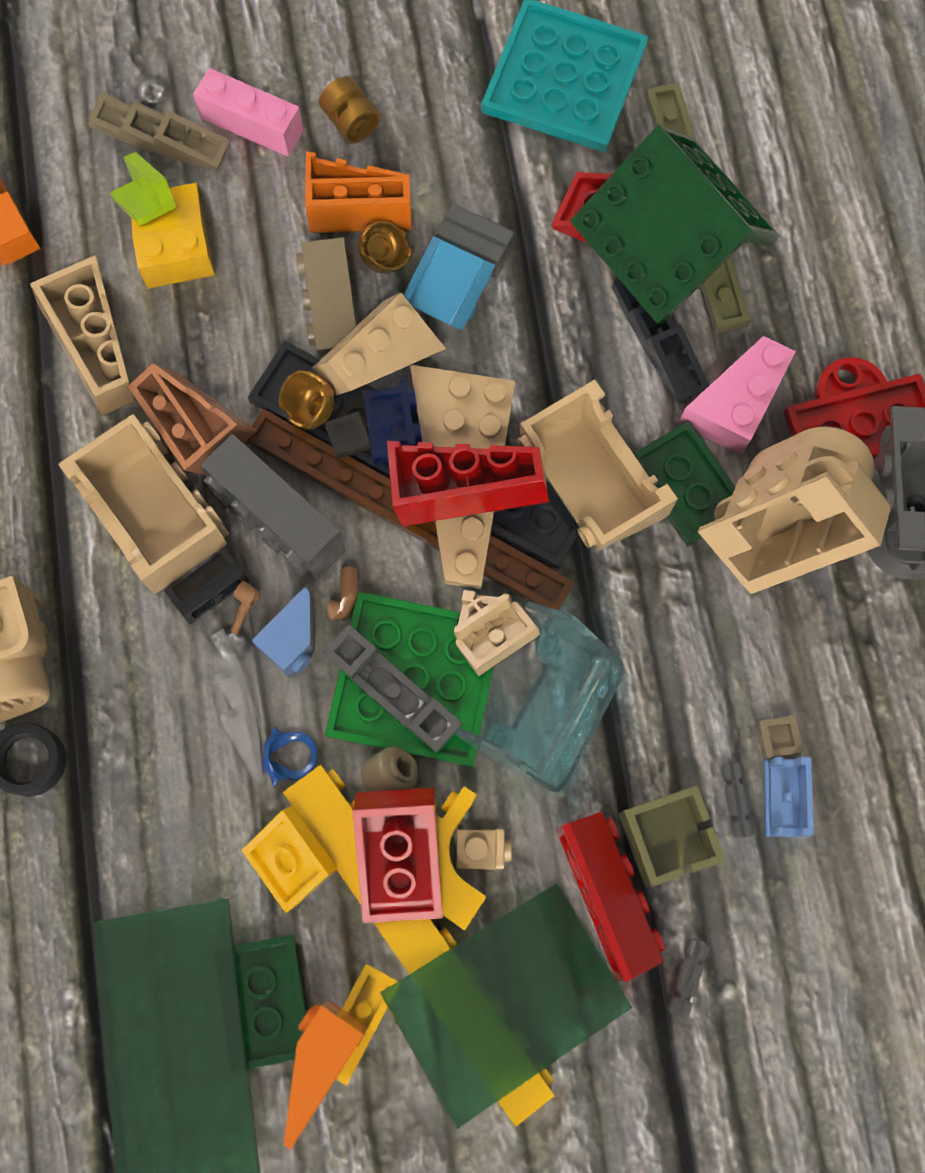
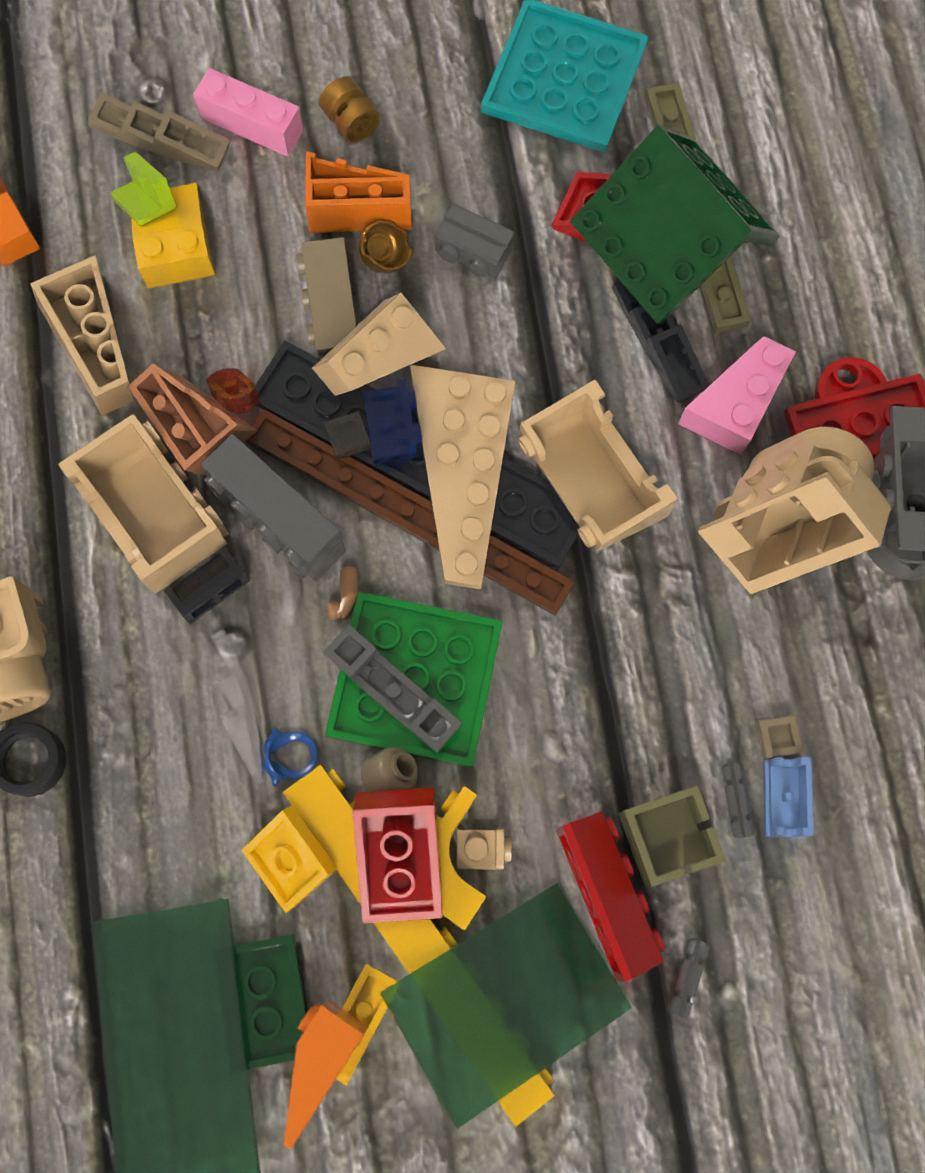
(233, 390): none -> clear red plate
(248, 597): medium nougat hand -> none
(290, 635): medium blue slope -> none
(307, 399): pearl gold hair -> none
(448, 283): dark azure slope -> none
(462, 480): red wedge -> none
(491, 629): tan slope -> none
(562, 706): clear light blue windscreen -> none
(692, 474): dark green plate -> none

